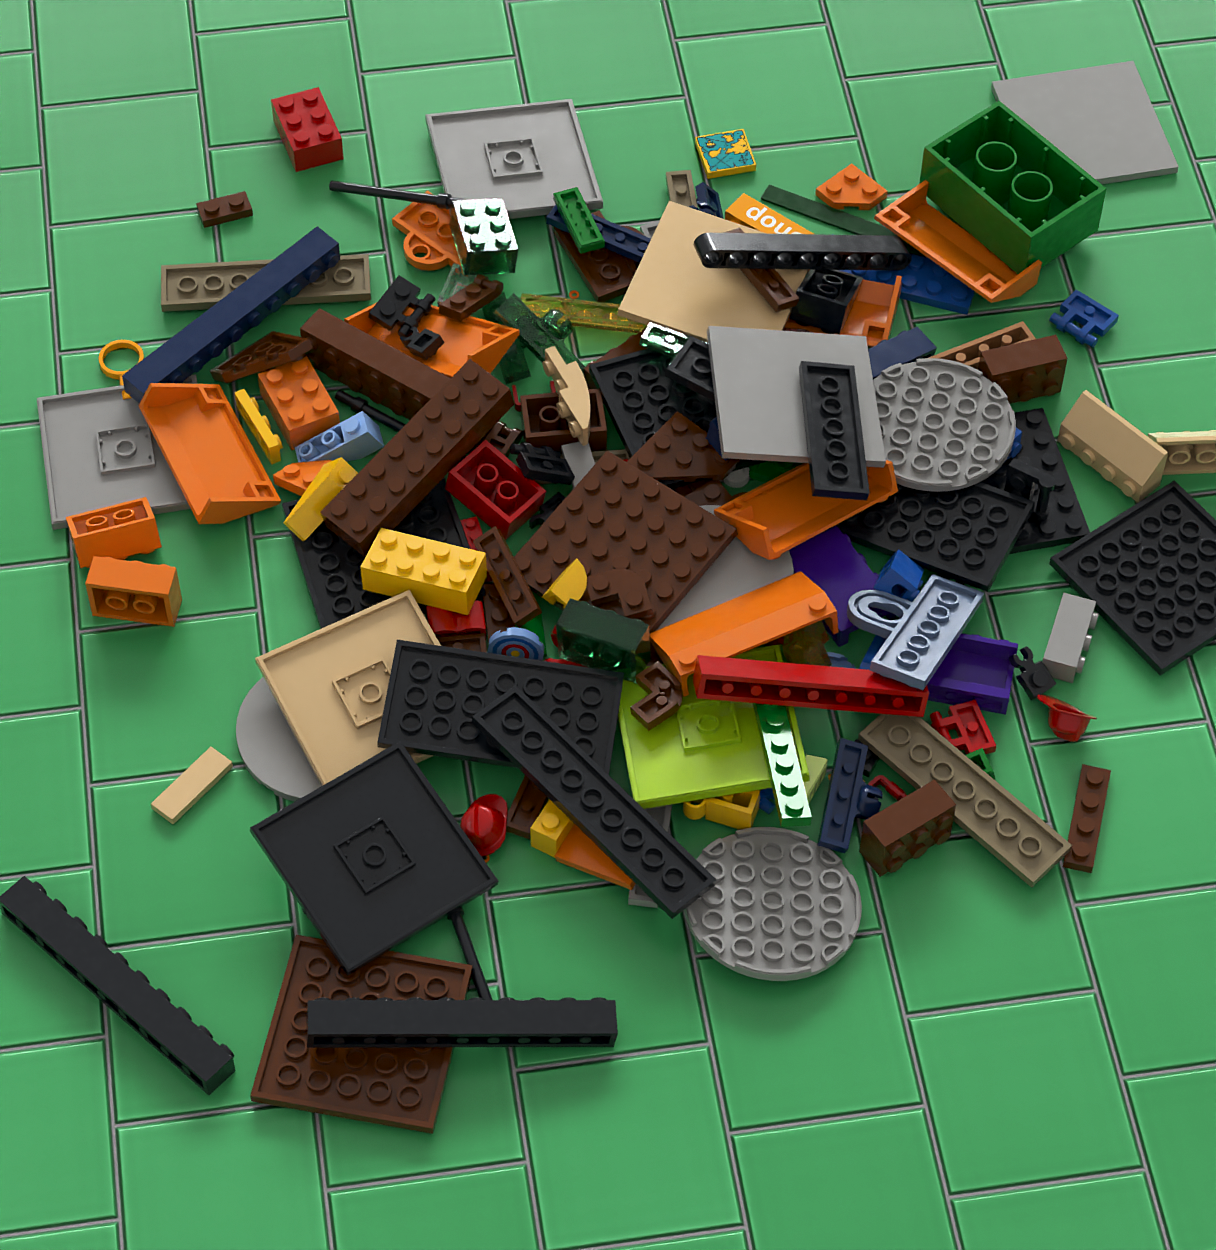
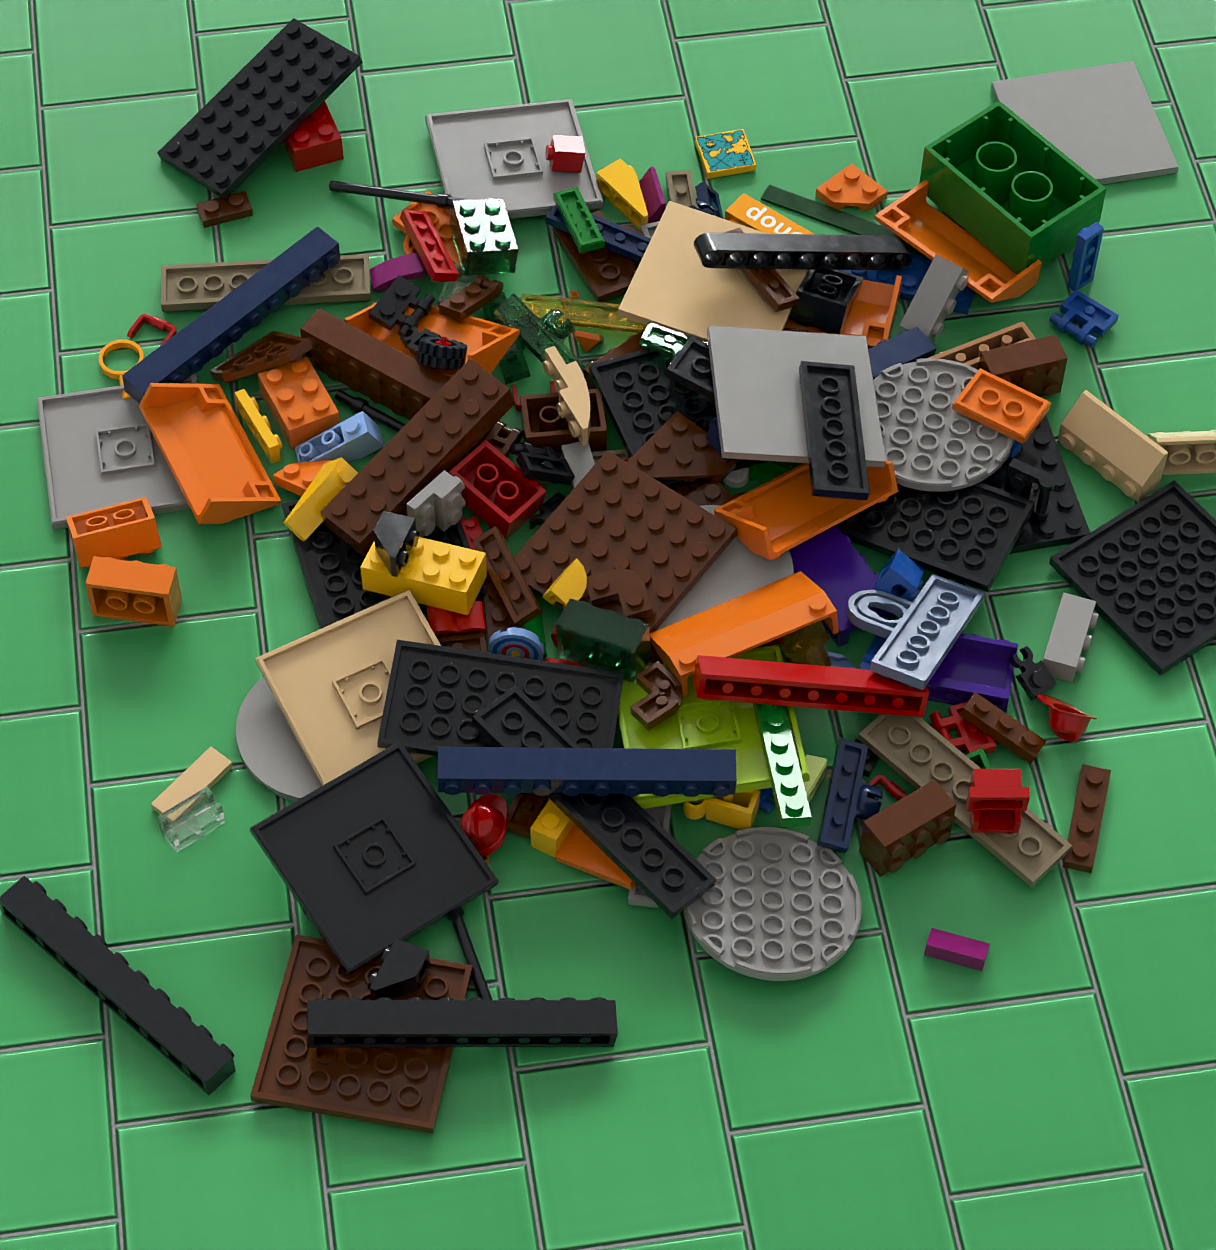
(154, 322): none -> red piece
(191, 819): none -> clear hinge
(259, 108): none -> black plate
(394, 539): none -> black slope
(400, 972): none -> black slope
(407, 266): none -> magenta slope
(429, 246): none -> red plate
(437, 504): none -> light grey plate
(441, 353): none -> black wheel
(565, 153): none -> red brick
(586, 771): none -> dark blue brick
(588, 340): none -> orange slope
(622, 189): none -> yellow slope
(652, 195): none -> magenta slope
(935, 297): none -> light grey brick
(956, 949): none -> magenta slope
(996, 800): none -> red plate
(1001, 406): none -> orange tile
(1002, 728): none -> reddish brown plate
(1085, 256): none -> blue plate

